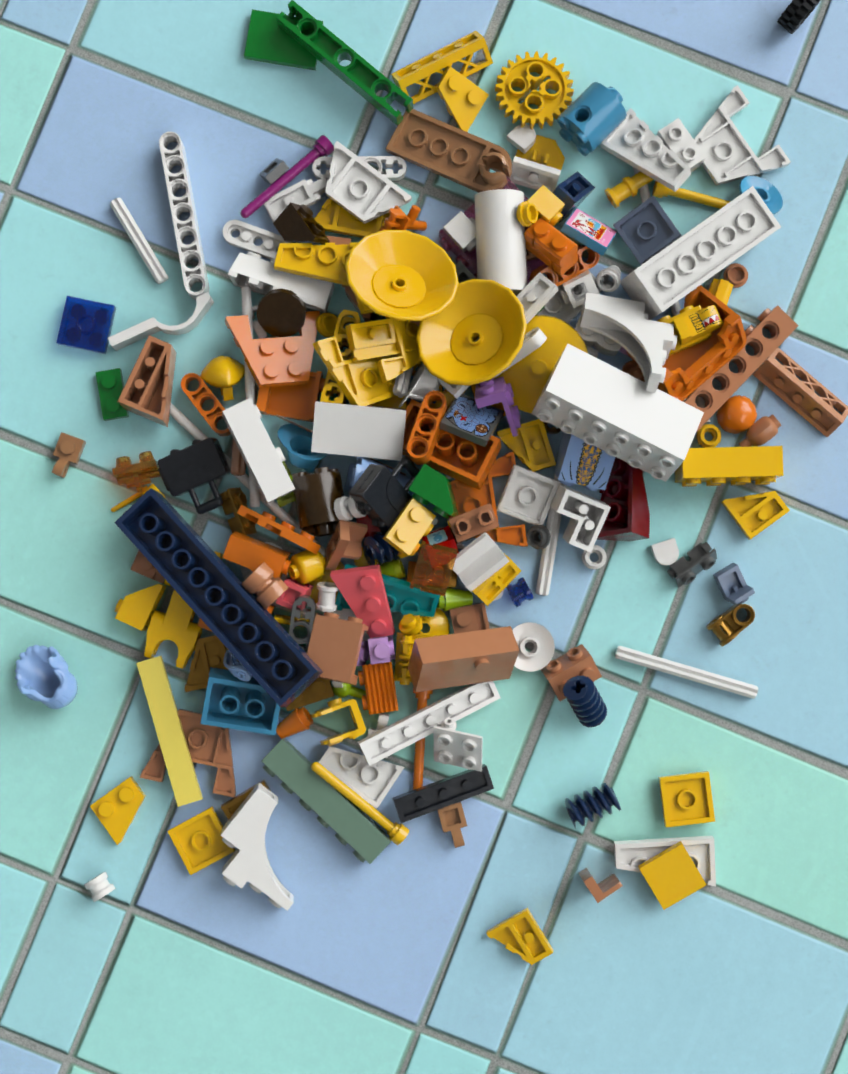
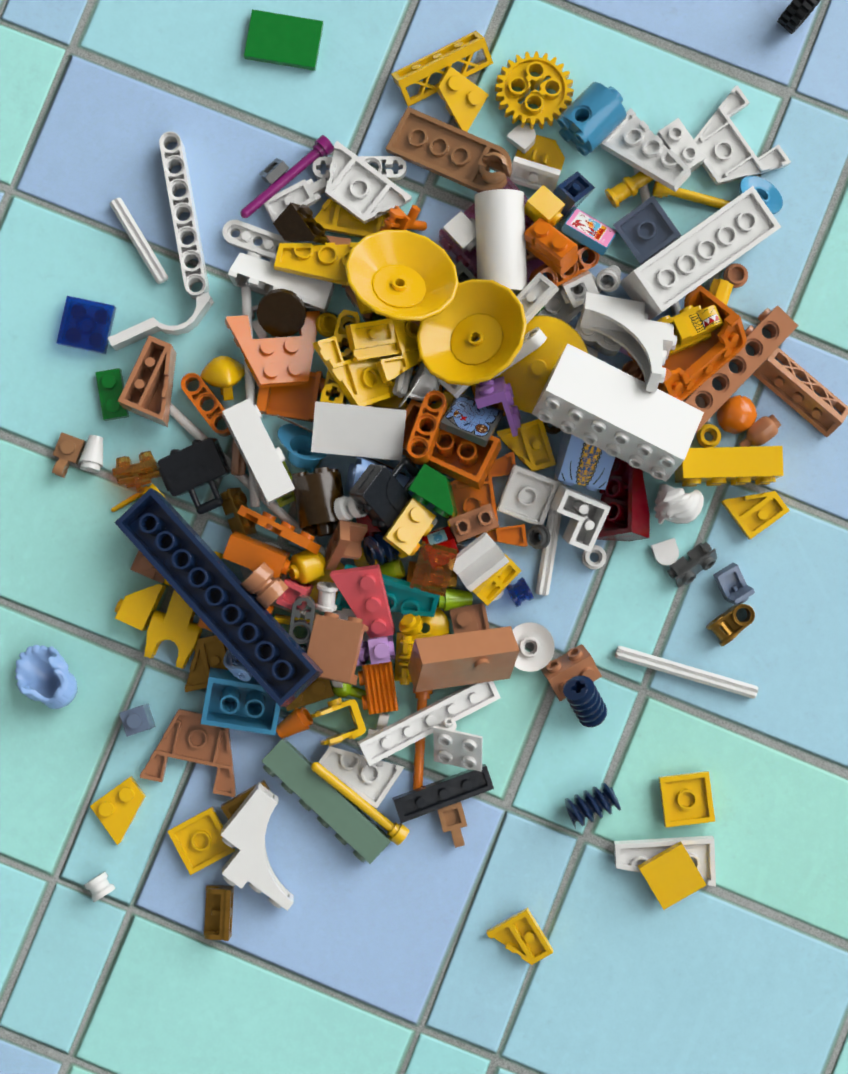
(92, 455): none -> white cone
(137, 719): none -> sand blue brick
(169, 731): light yellow tile -> none
(218, 912): none -> pearl gold hinge
(332, 50): green piece -> none
(527, 213): yellow plate -> none
(602, 889): nougat panel -> none
(676, 505): none -> white hair

